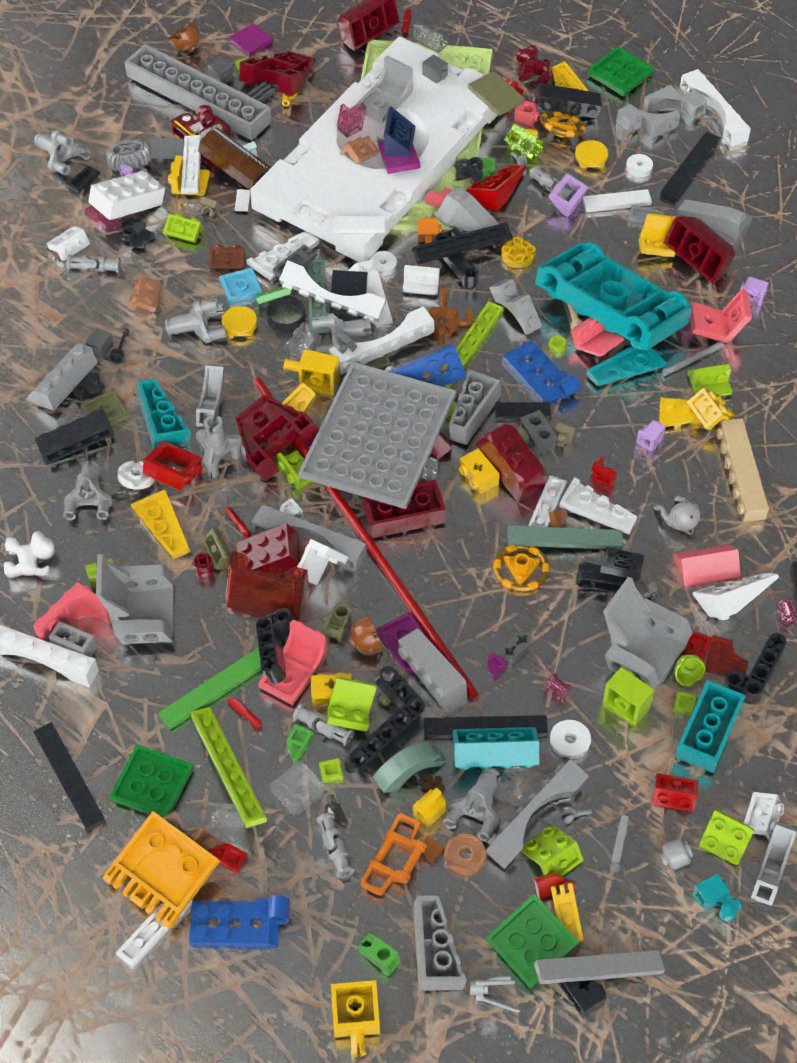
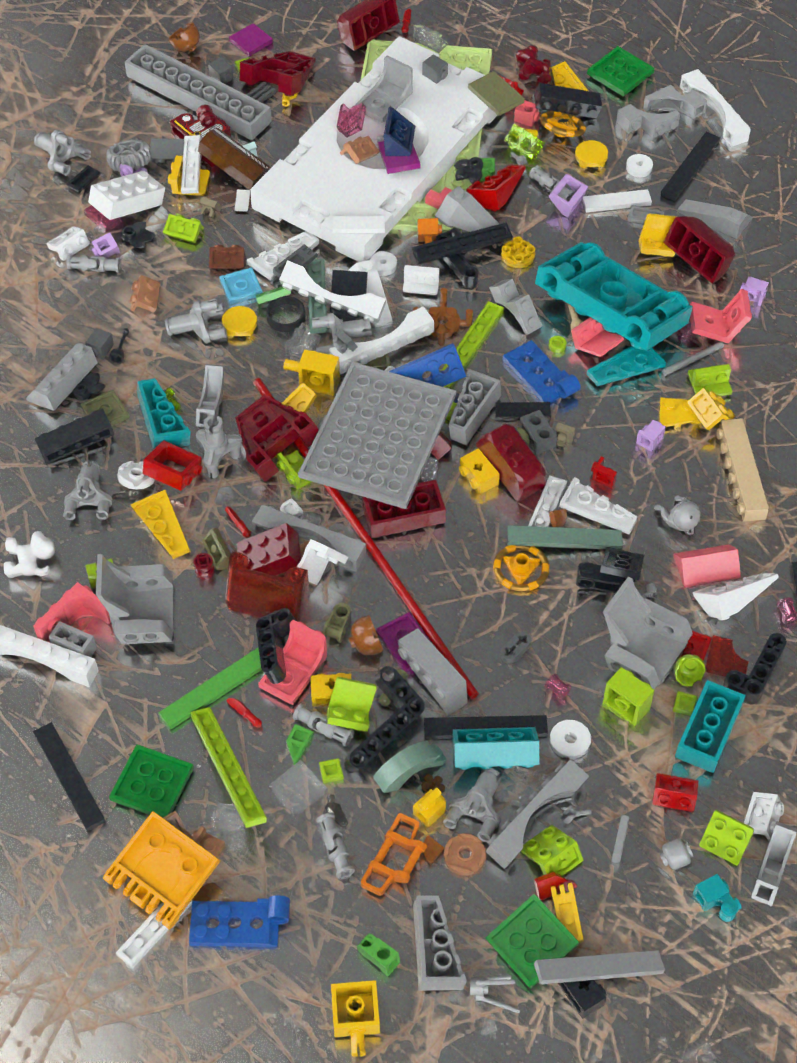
(103, 242): none -> lavender brick
(169, 393): none -> clear neon green arm
(229, 856): red tile -> none
(495, 665): magenta tile -> none

